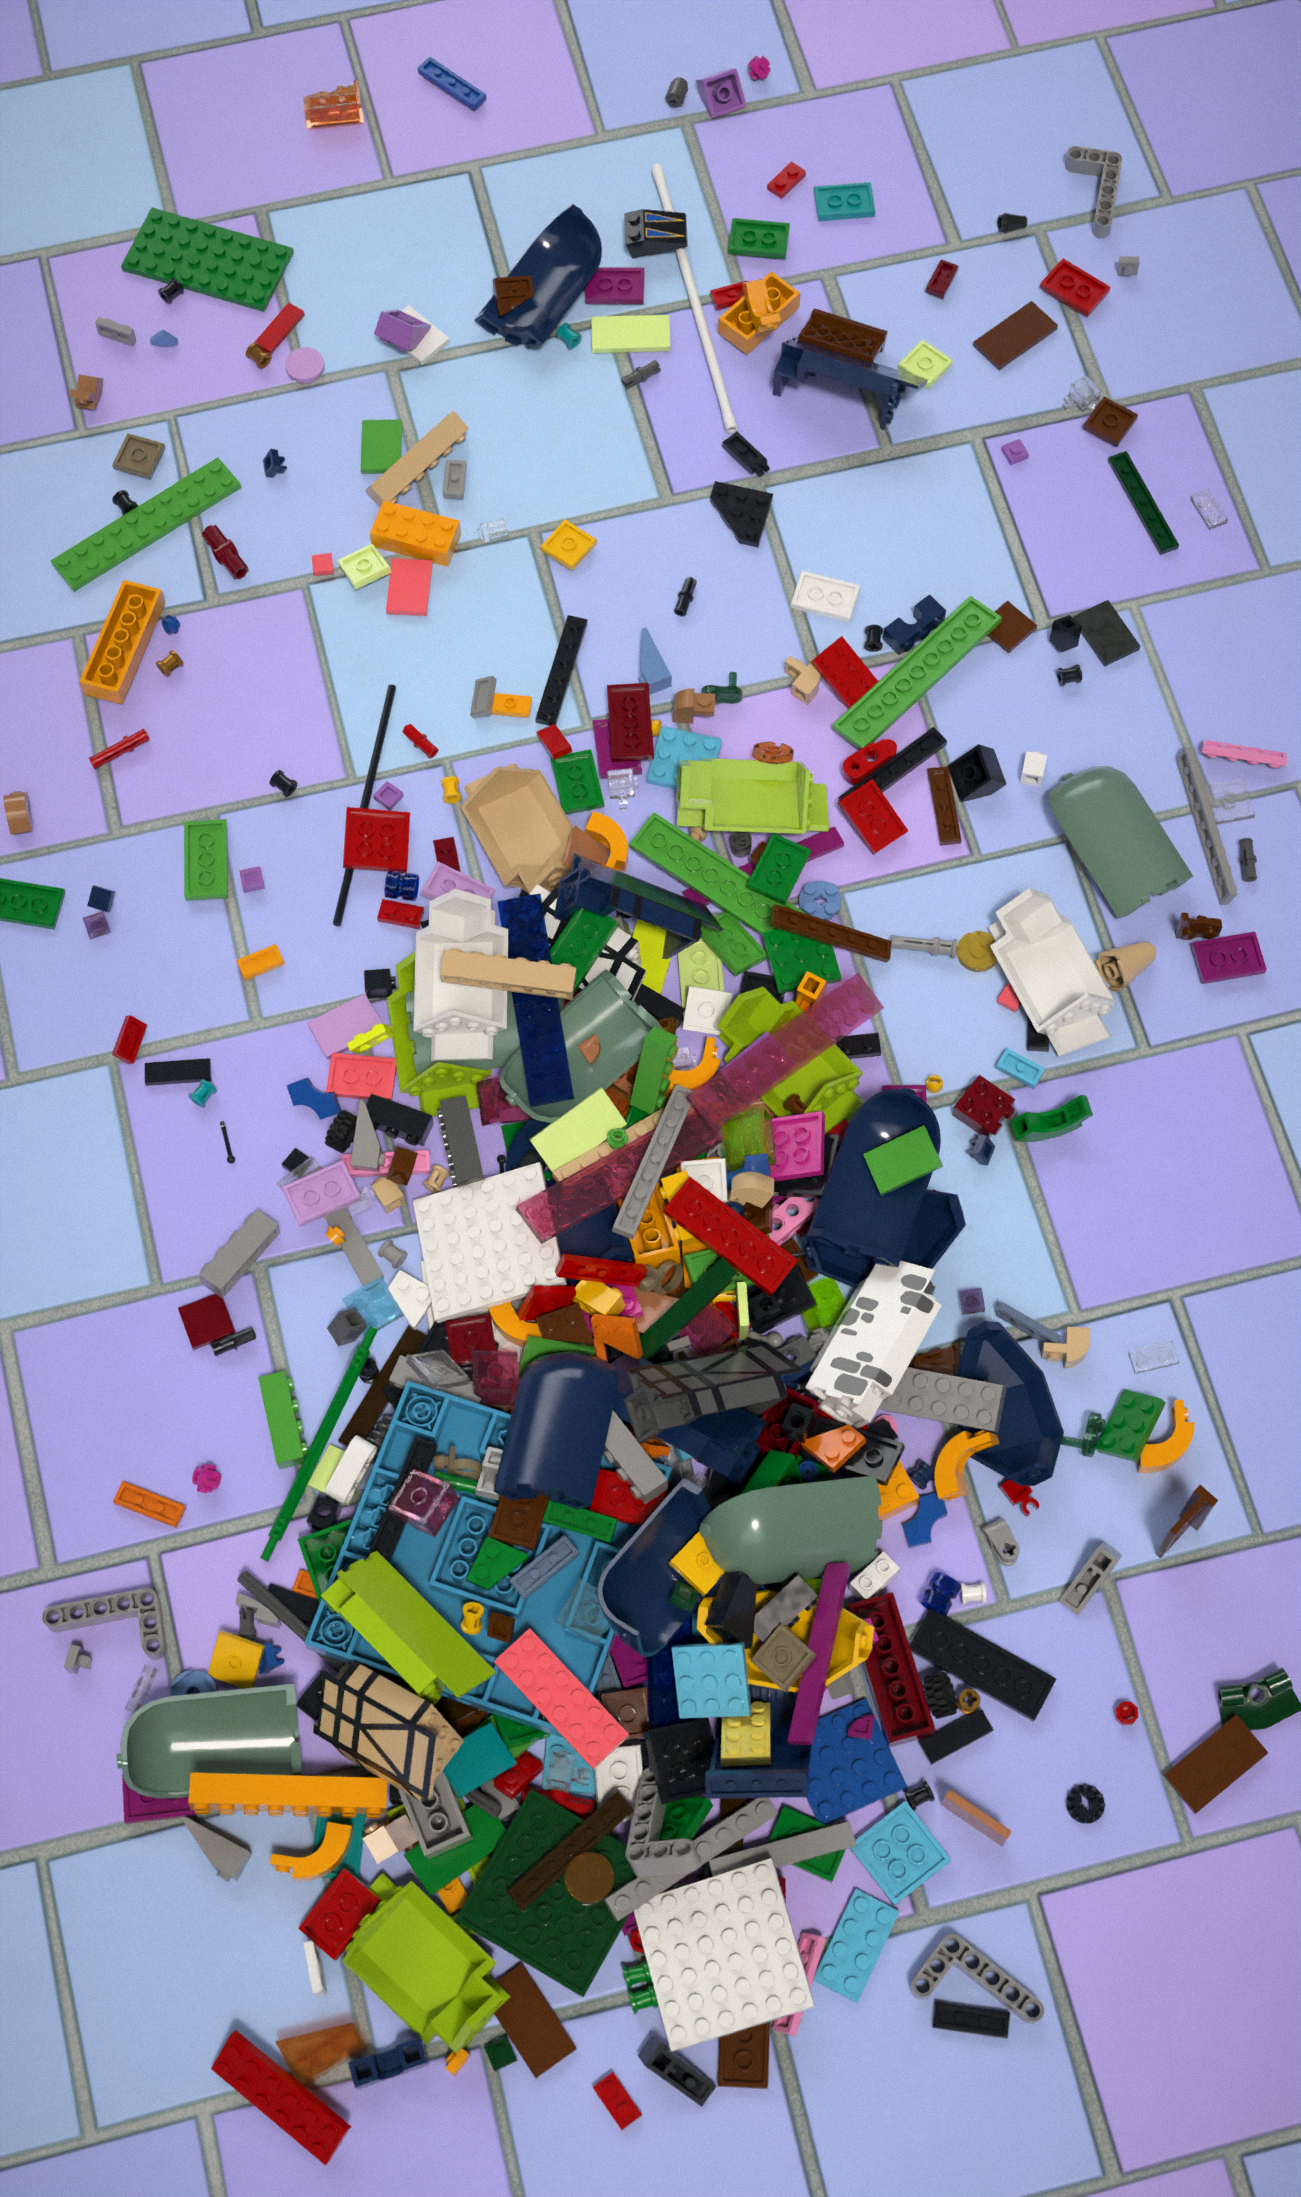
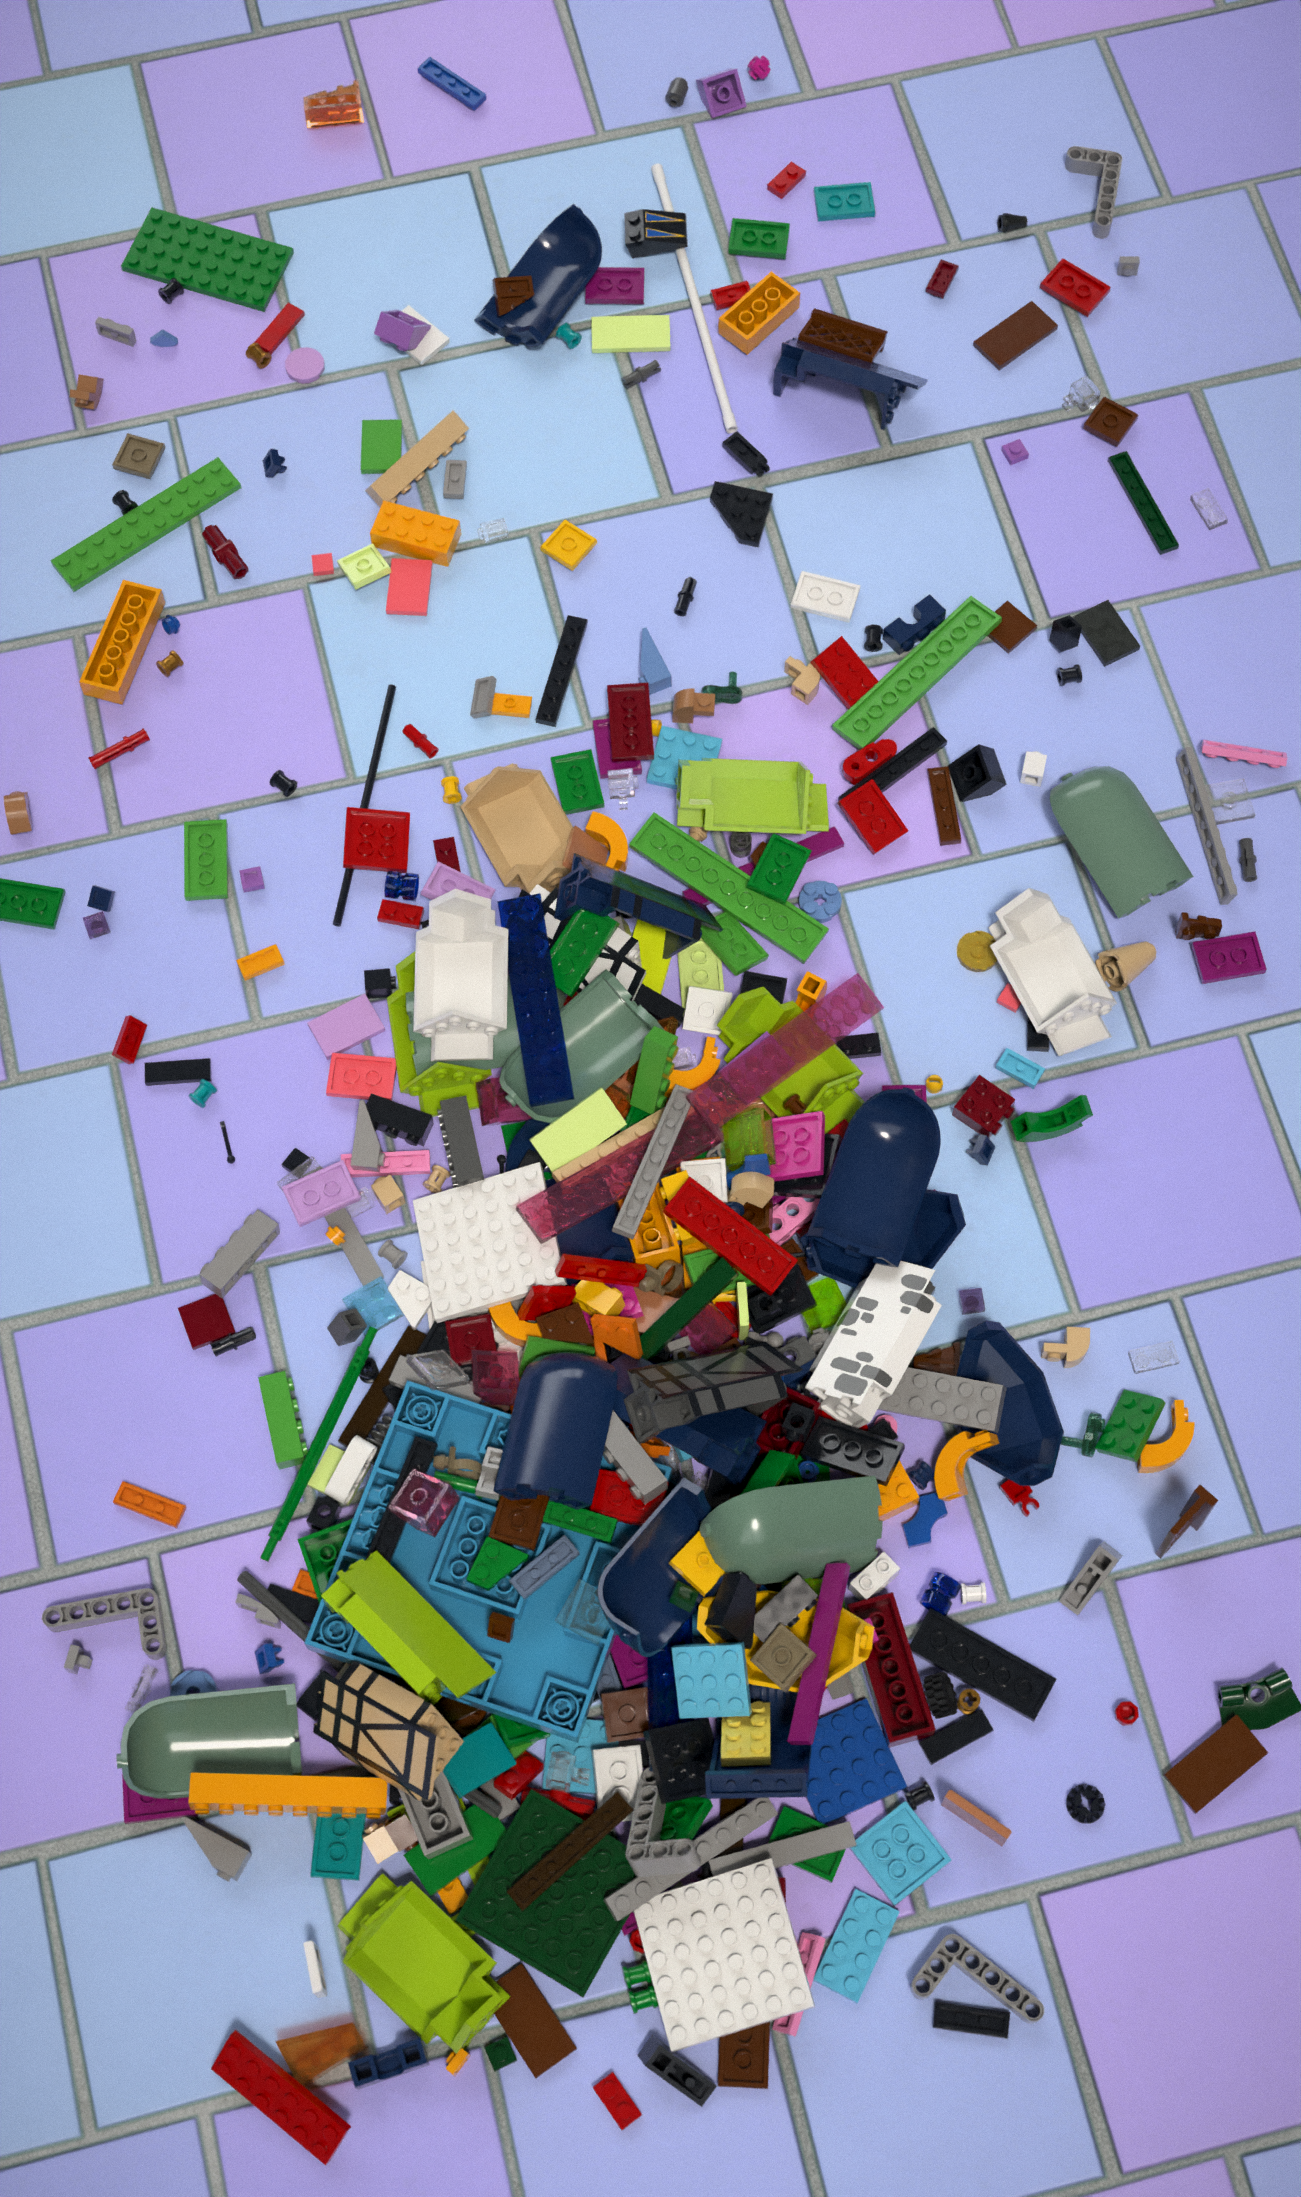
(206, 1478): dark pink gear -> none
(236, 1660): yellow plate -> none
(247, 1625): dark grey pin -> none
(323, 1103): blue tile -> none
(323, 1861): light orange arch -> none
(339, 1914): red plate -> none
(341, 1131): black tyre -> none
(365, 1041): neon yellow plate -> none
(388, 795): medium lavender plate -> none
(401, 1166): reddish brown brick -> none
(472, 1618): yellow bush -> none
(508, 974): tan brick -> none
(554, 741): red tile -> none
(561, 1698): coral plate -> none
(589, 1877): clear orange tile -> none
(590, 1049): nougat tile -> none
(617, 1143): bright green plate -> none
(759, 306): light orange arch -> none
(770, 753): clear orange tile -> none
(794, 955): green plate -> none
(830, 933): reddish brown tile -> none
(835, 1446): orange wing -> none
(862, 1728): magenta tile -> none
(903, 1160): bright green tile -> none
(926, 363): yellowish green tile -> none
(936, 946): light grey pin -> none
(999, 1539): light grey piece -> none
(1027, 1324): sand blue tile -> none

